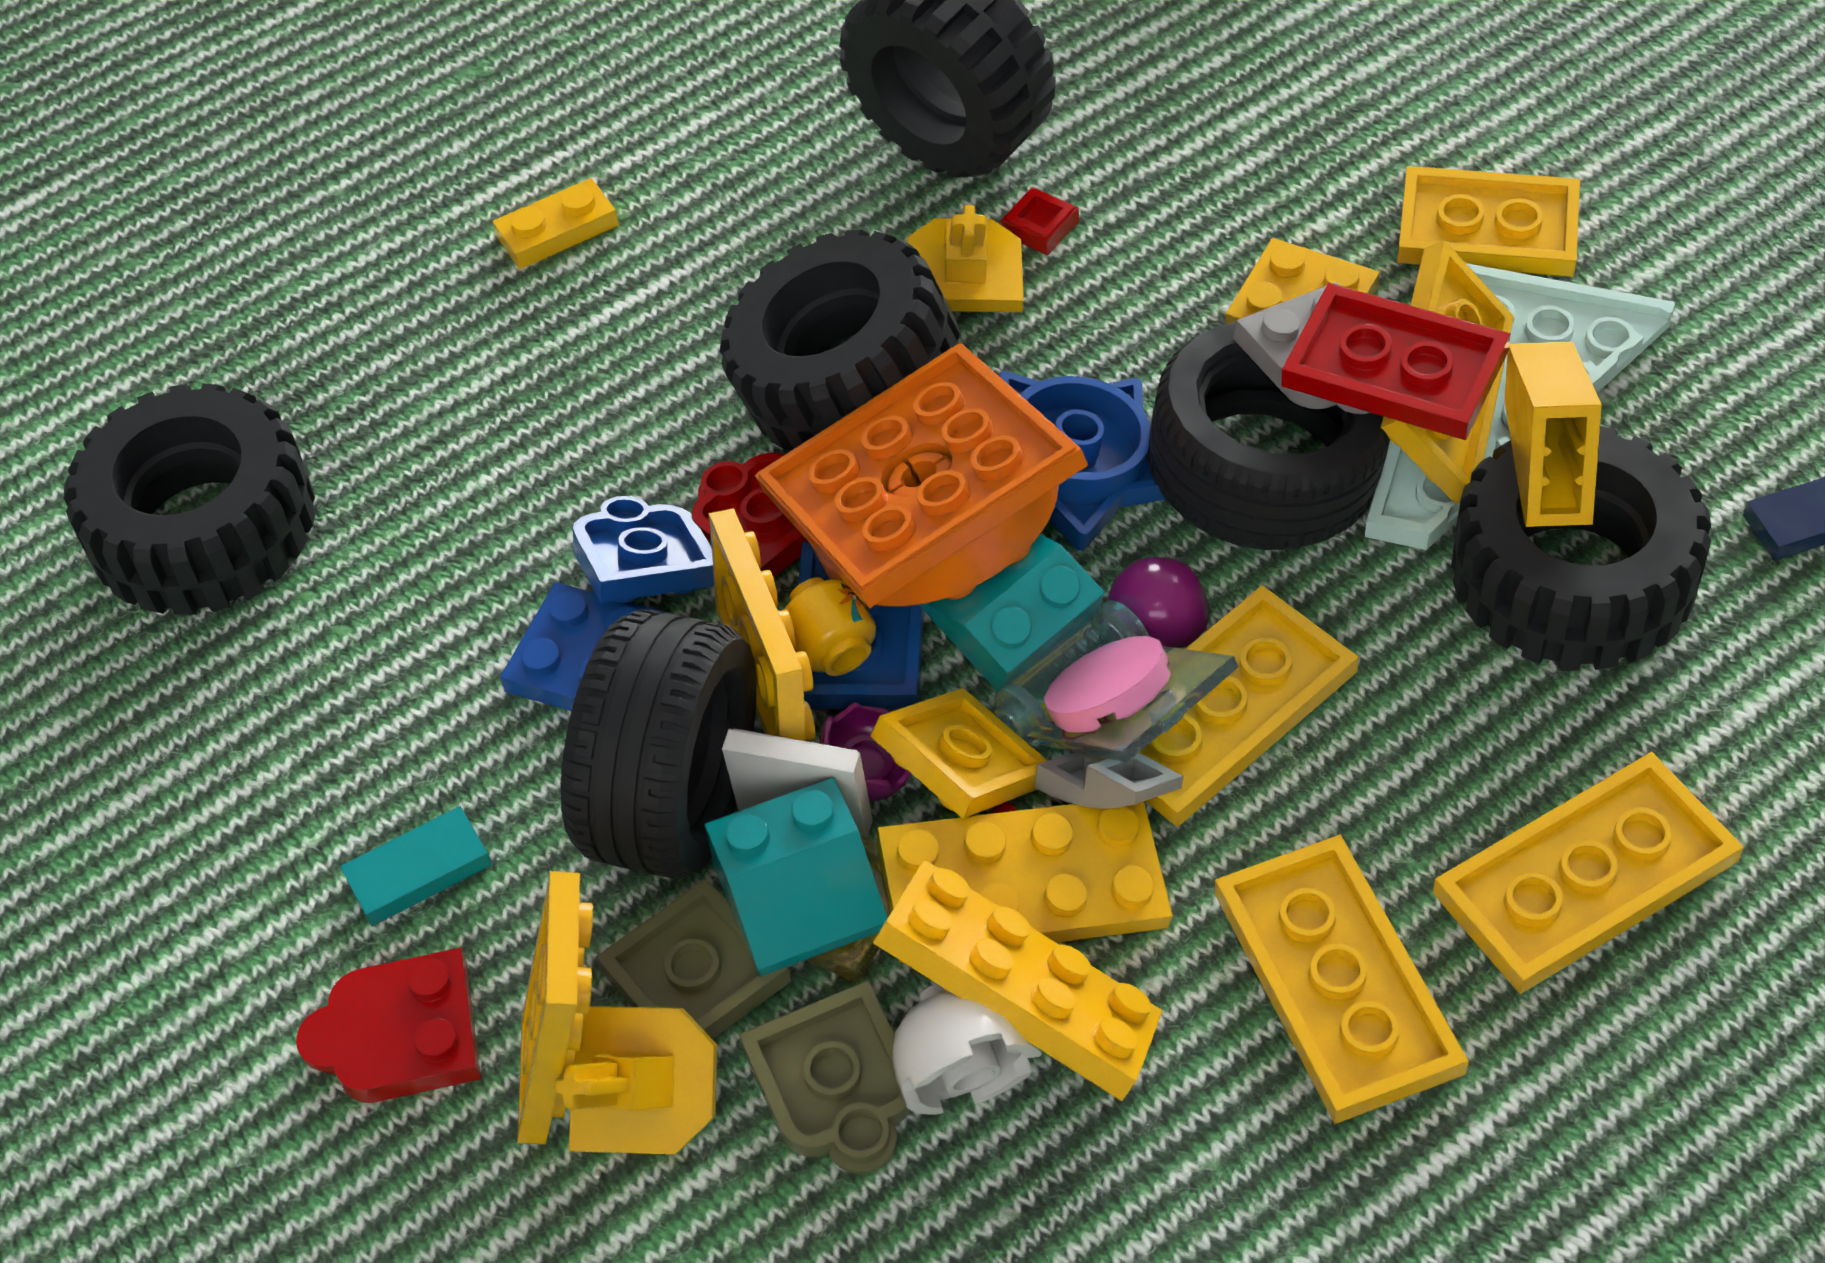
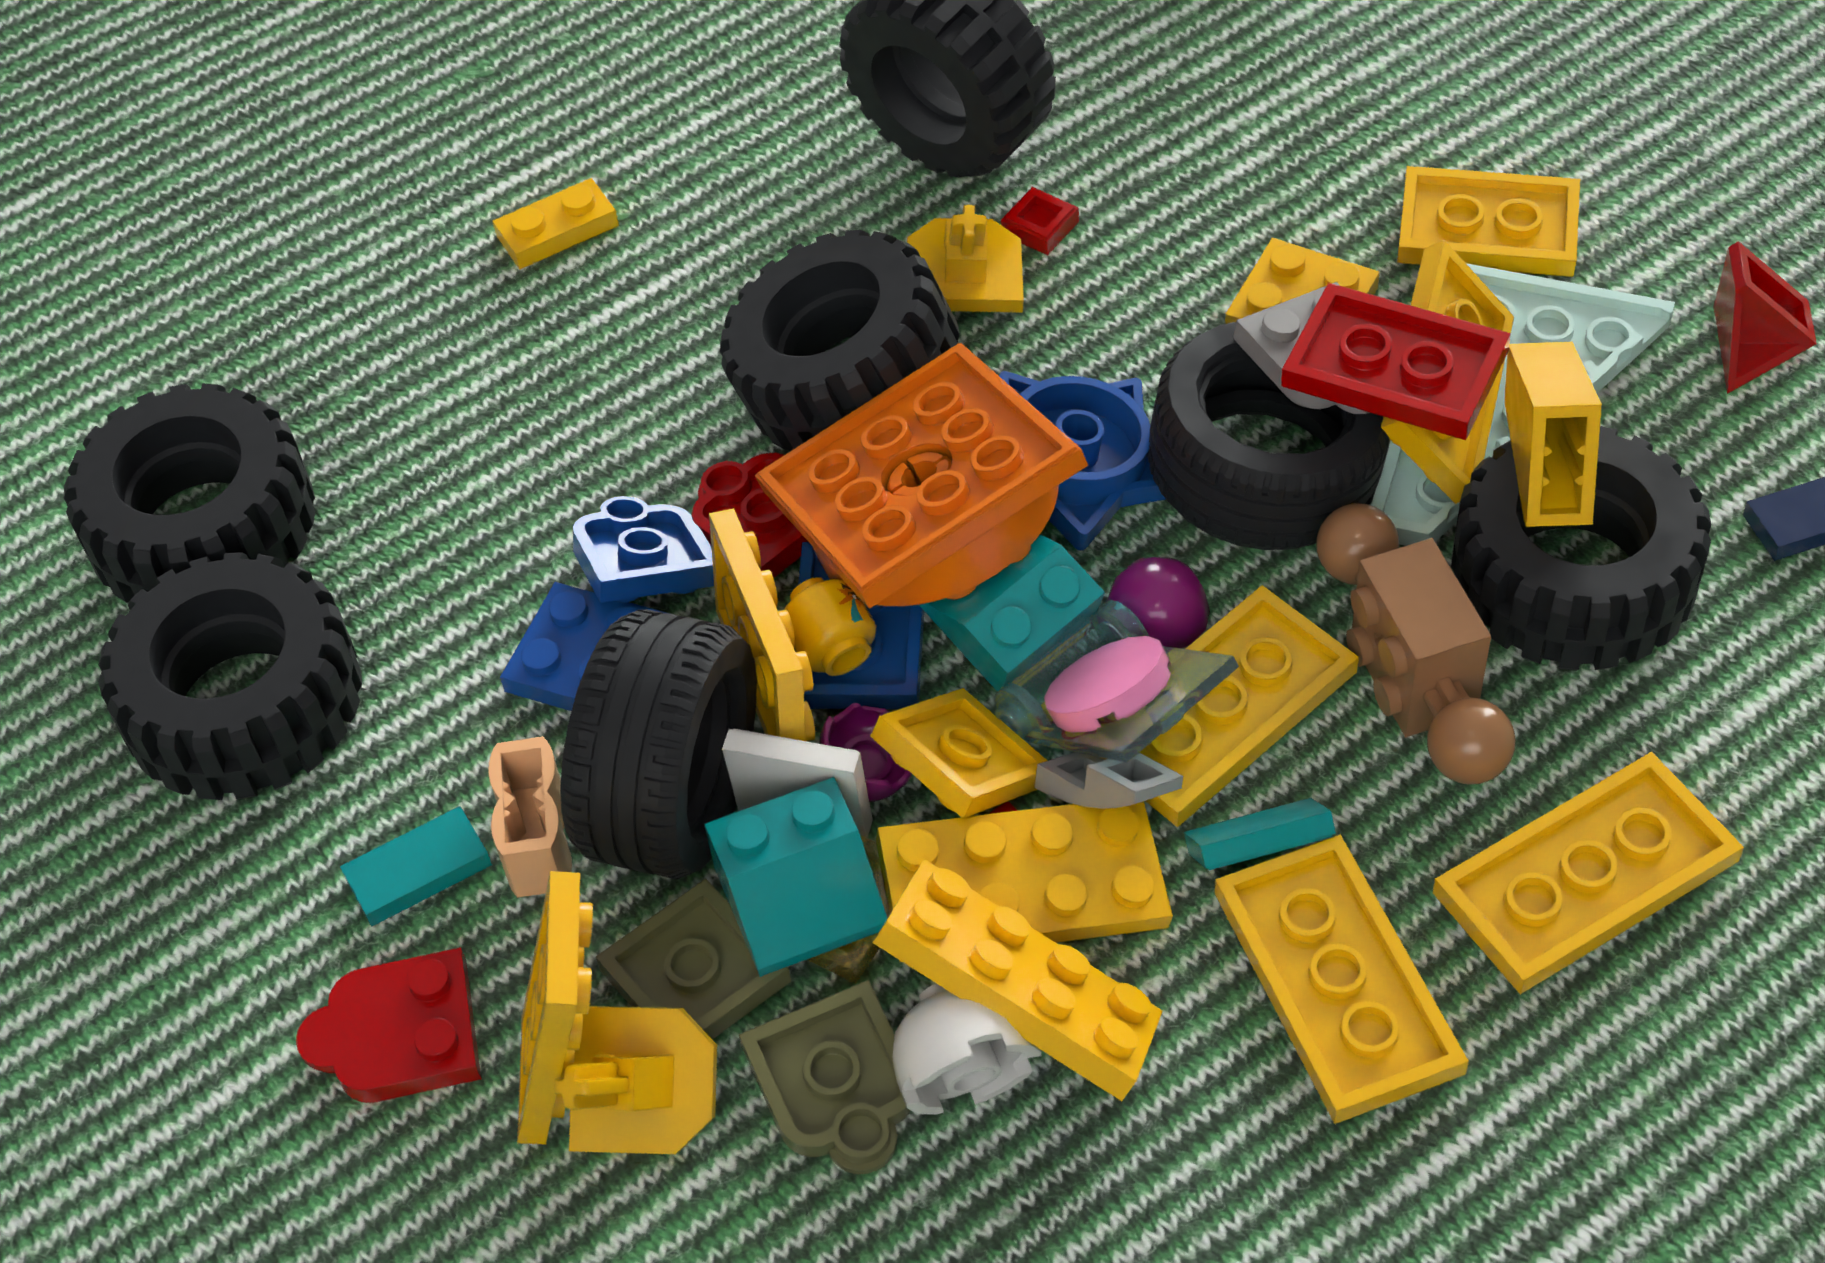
(252, 734): none -> black tyre
(528, 814): none -> light nougat brick
(1260, 833): none -> teal tile
(1418, 641): none -> medium nougat brick
(1758, 318): none -> red slope

